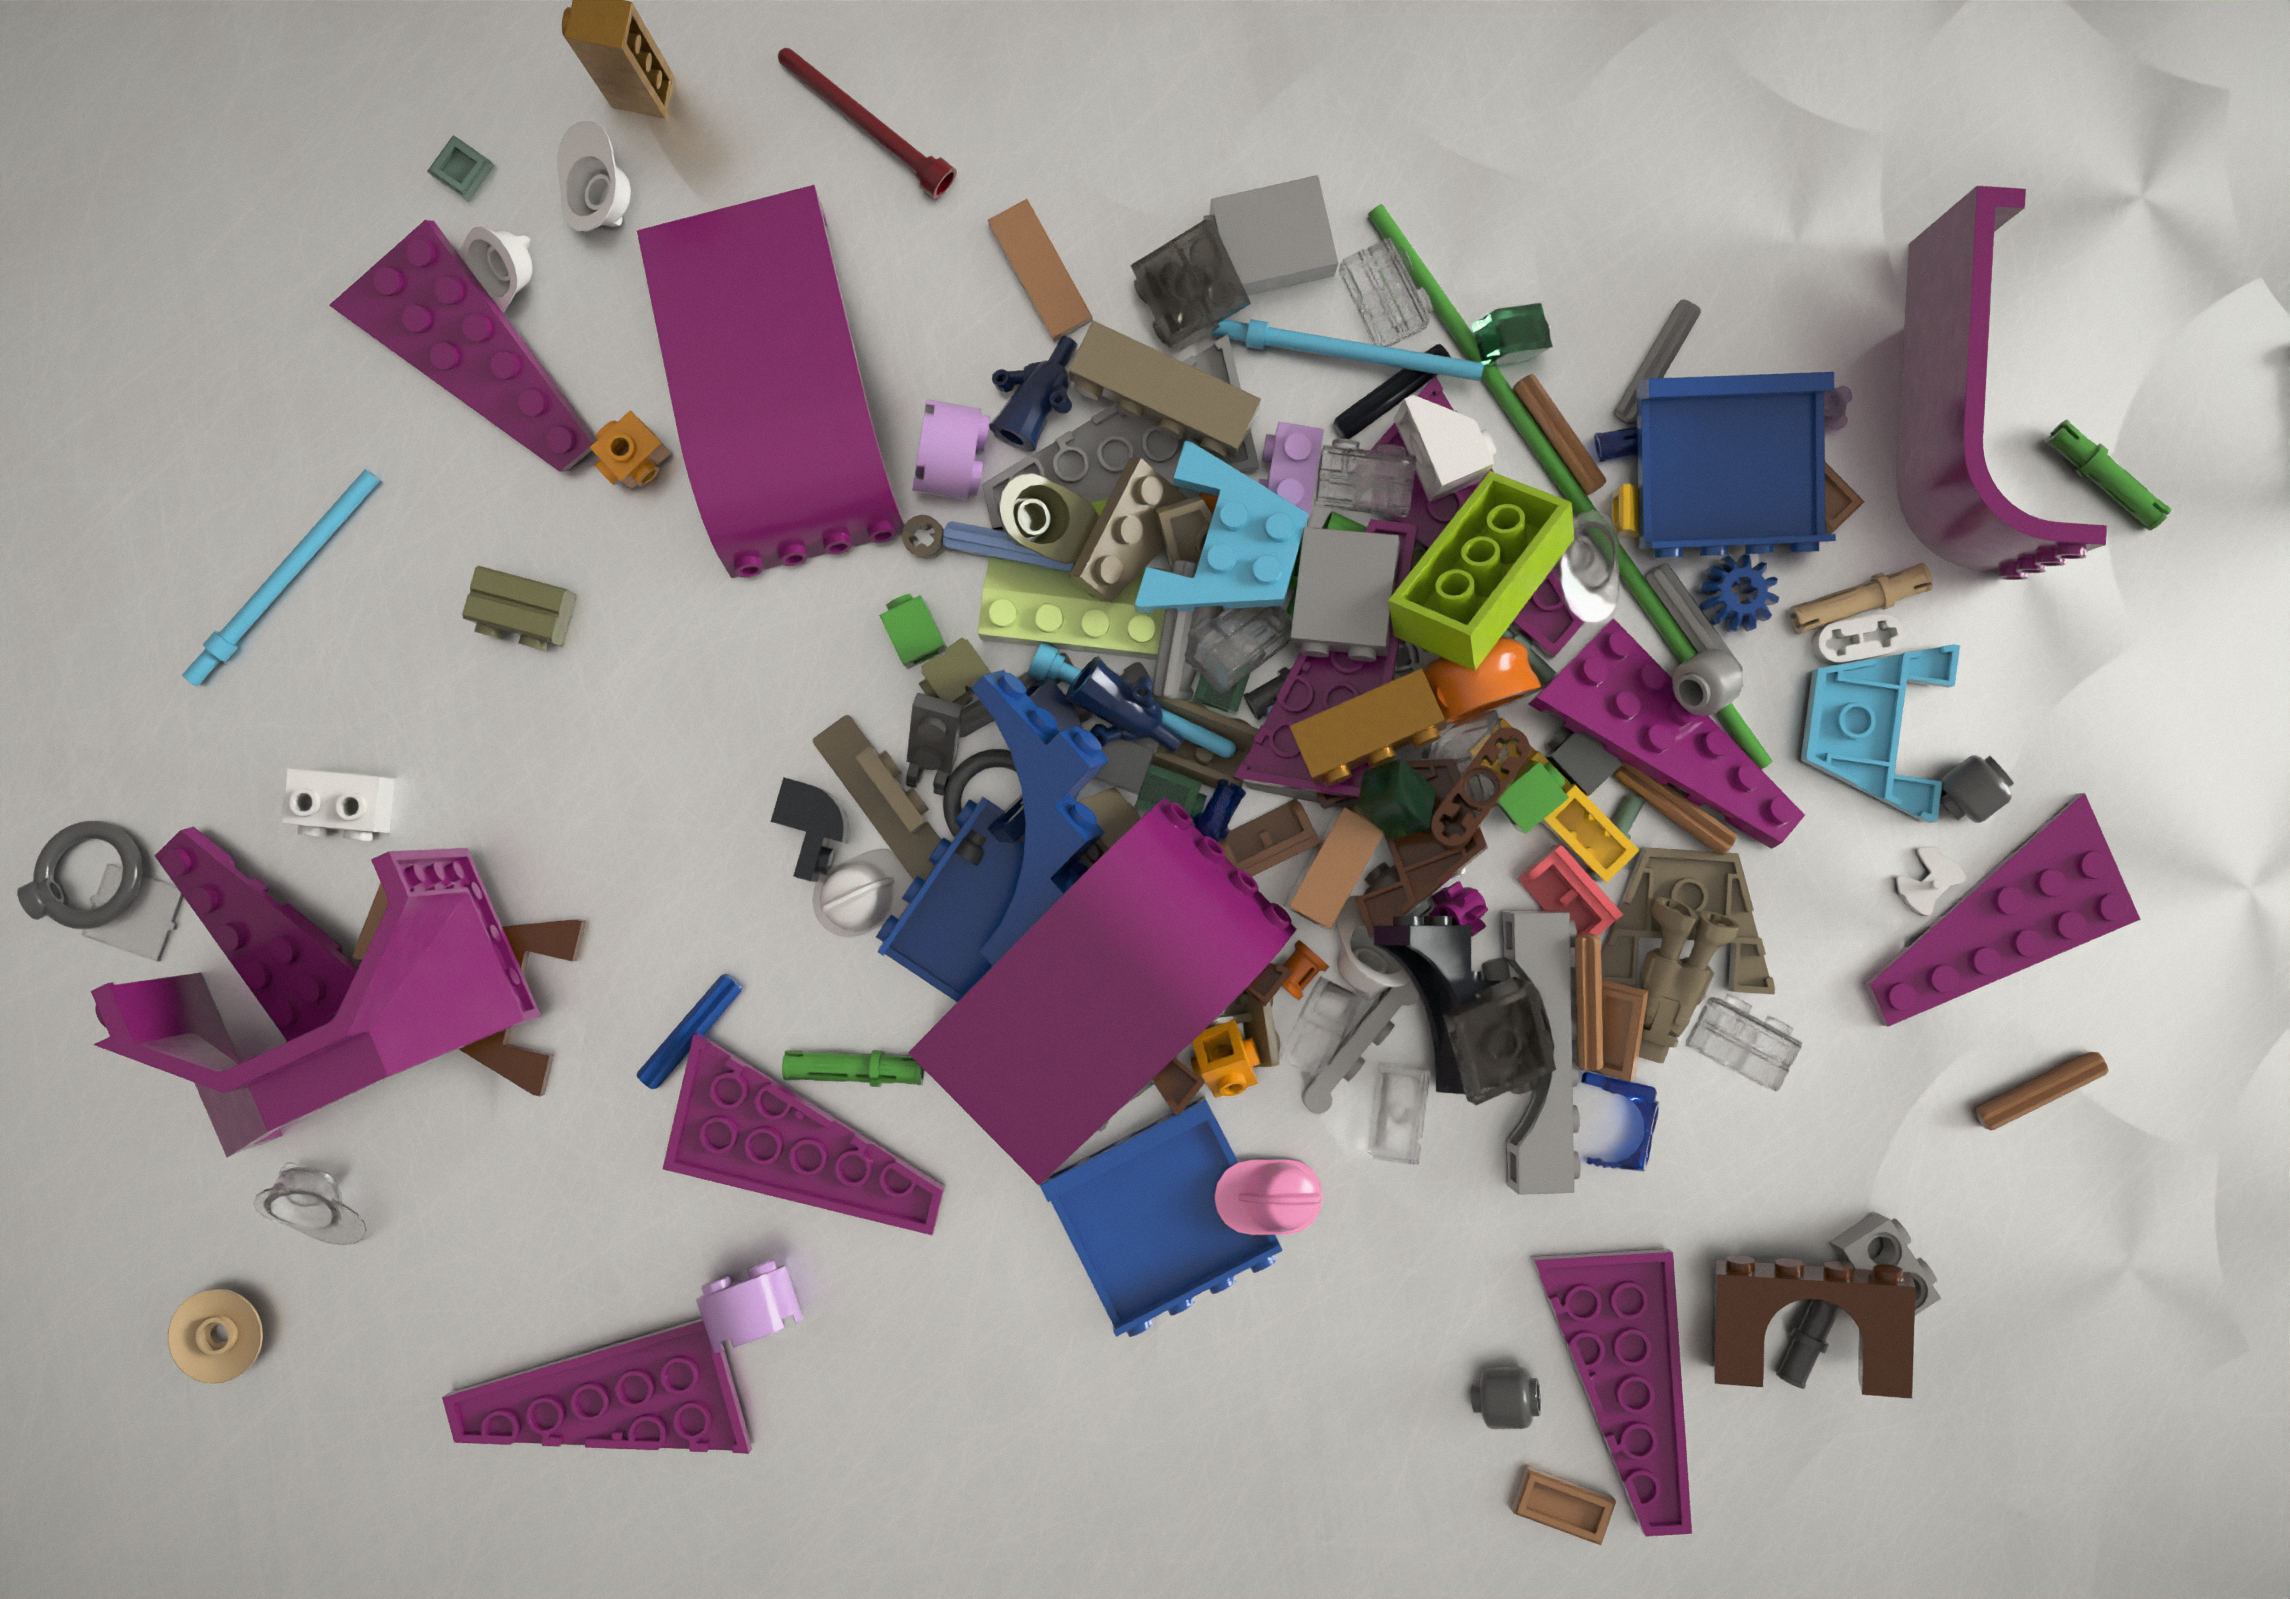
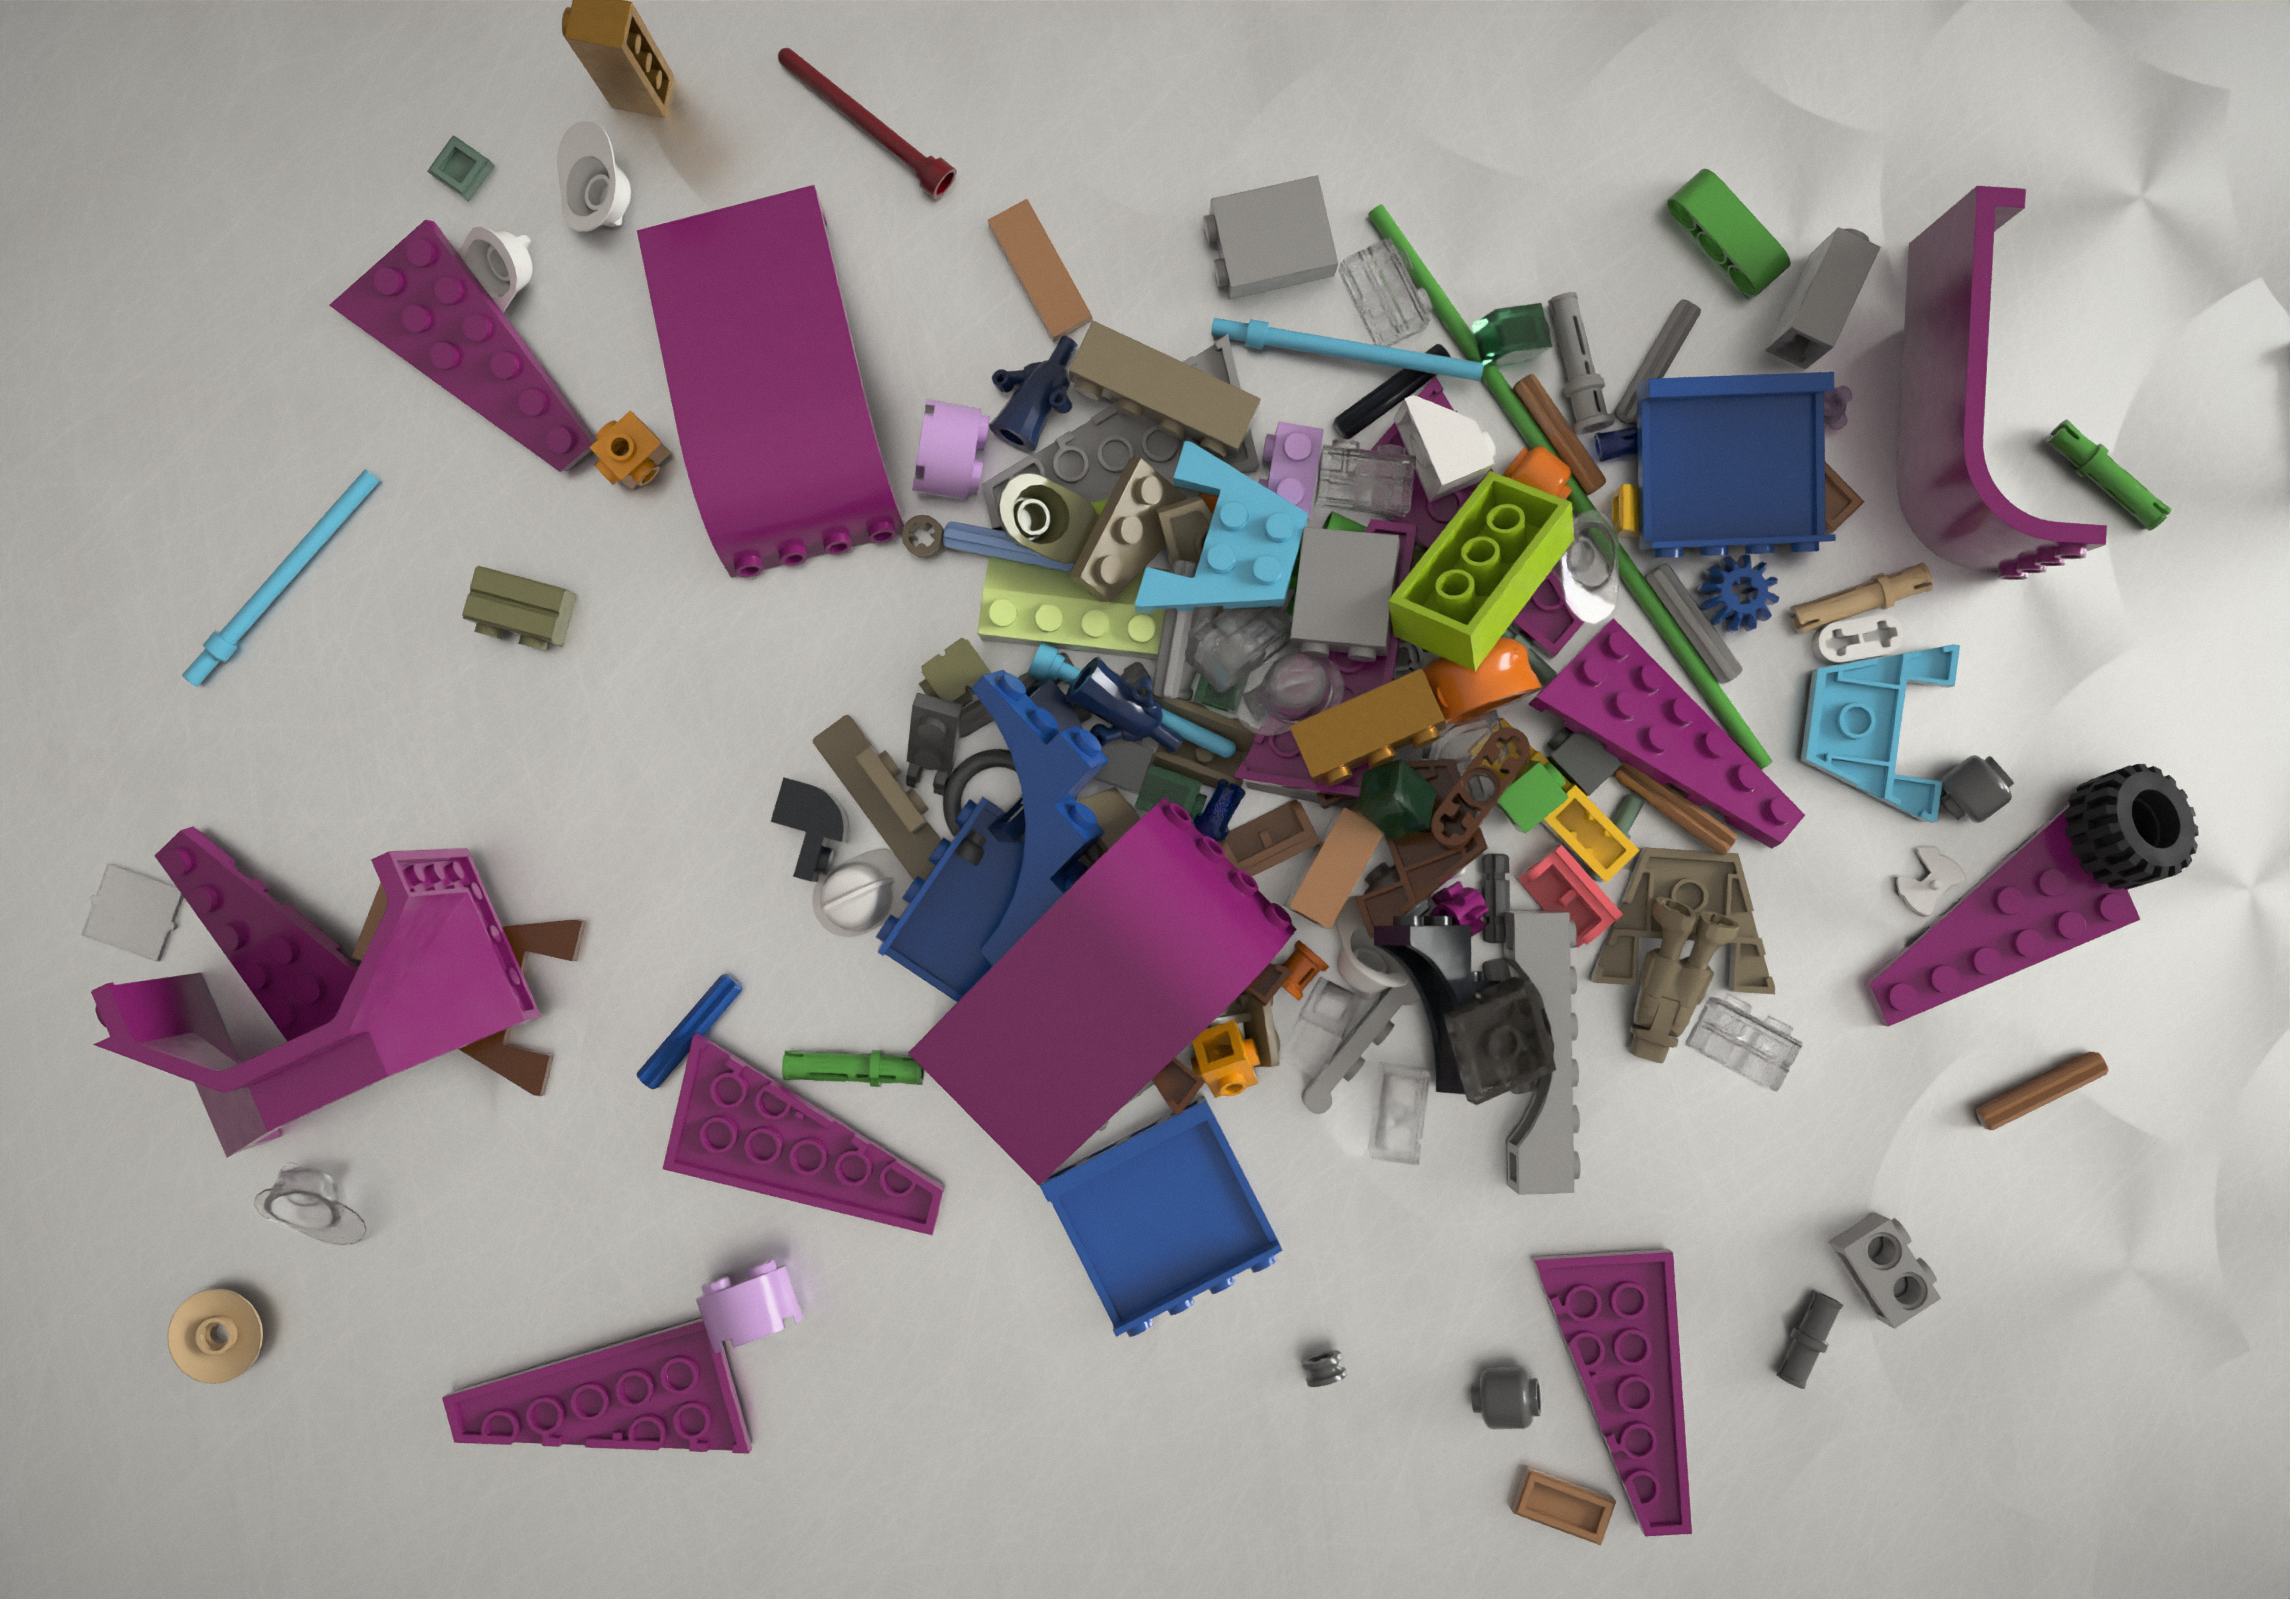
(45, 896): dark grey piece -> none
(337, 801): white brick -> none
(912, 630): bright green brick -> none
(1189, 285): clear smoke plate -> none
(1268, 1197): bright pink piece -> none
(1287, 693): none -> clear piece
(1324, 1368): none -> dark grey bush
(1496, 896): none -> dark grey axle
(1540, 470): none -> orange head
(1583, 383): none -> light grey pin
(1589, 1002): medium nougat axle -> none
(1622, 1029): medium nougat tile -> none
(1645, 1099): clear blue helmet -> none
(1707, 682): light grey head -> none
(1728, 233): none -> bright green beam
(1823, 297): none -> light grey brick
(1876, 1299): reddish brown arch -> none
(2131, 827): none -> black tyre

